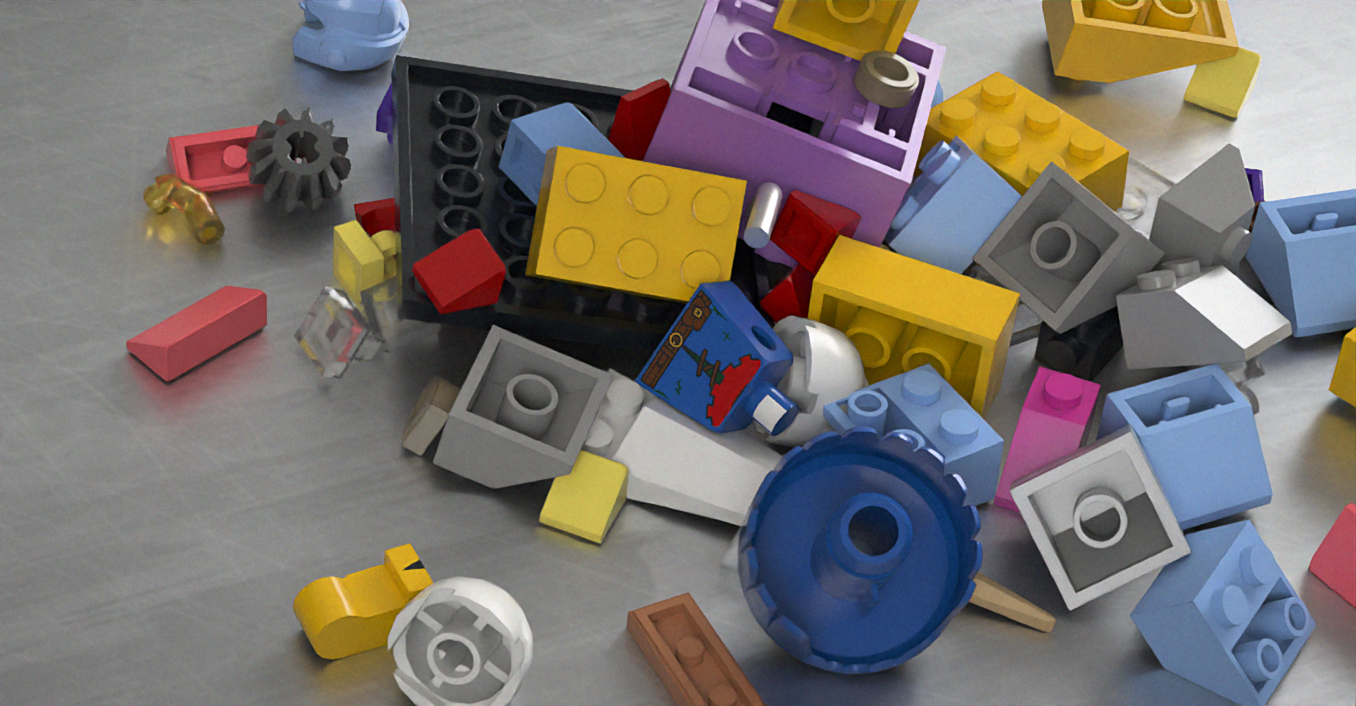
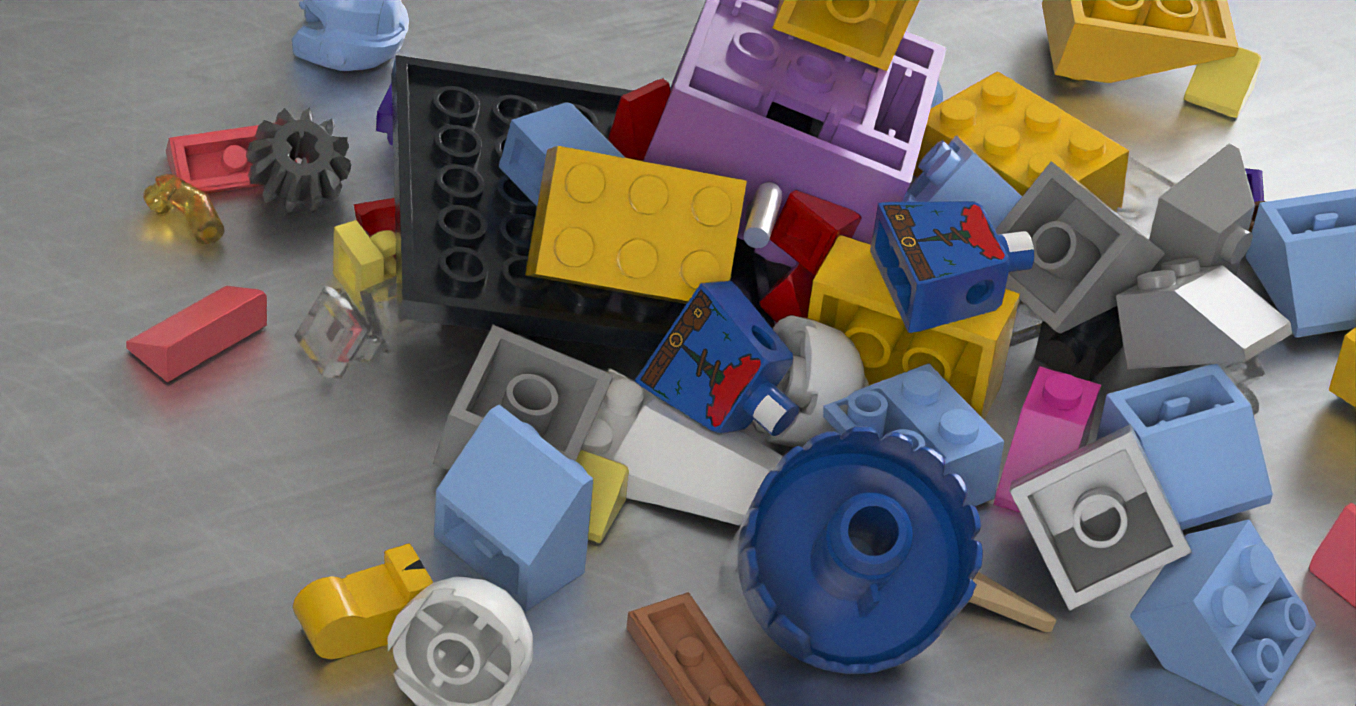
(429, 414): dark tan tile -> none
(461, 273): red slope -> none
(516, 509): none -> light blue slope
(886, 79): dark tan tile -> none
(944, 260): none -> blue torso

